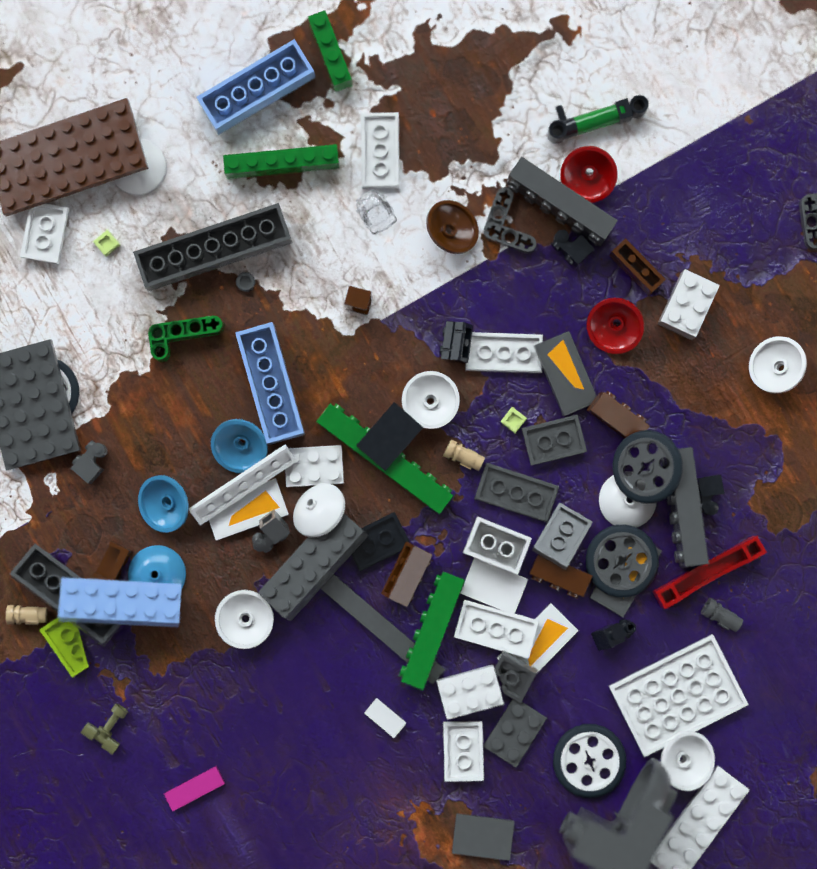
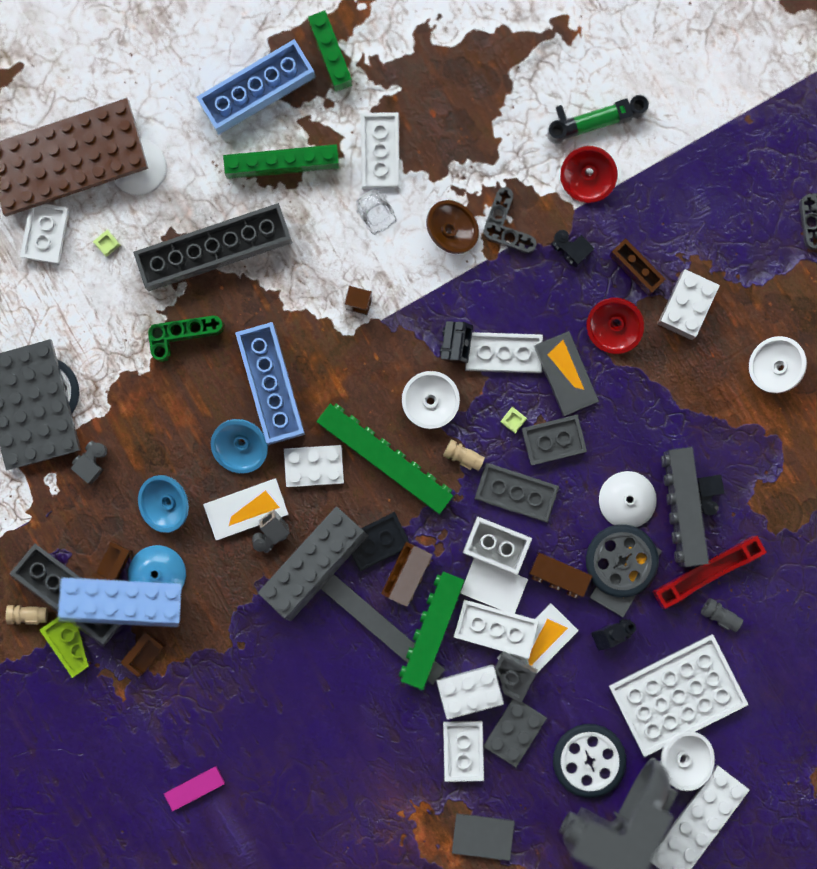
(103, 734): olive bar -> none
(143, 654): none -> reddish brown panel
(232, 627): white dish -> none
(242, 484): white plate -> none
(245, 282): dark grey tile -> none
(319, 510): white dish -> none
(385, 717): white tile -> none
(389, 436): black tile -> none
(560, 202): dark grey brick -> none
(562, 536): plate -> none
(616, 415): reddish brown brick -> none
(671, 475): wedge -> none

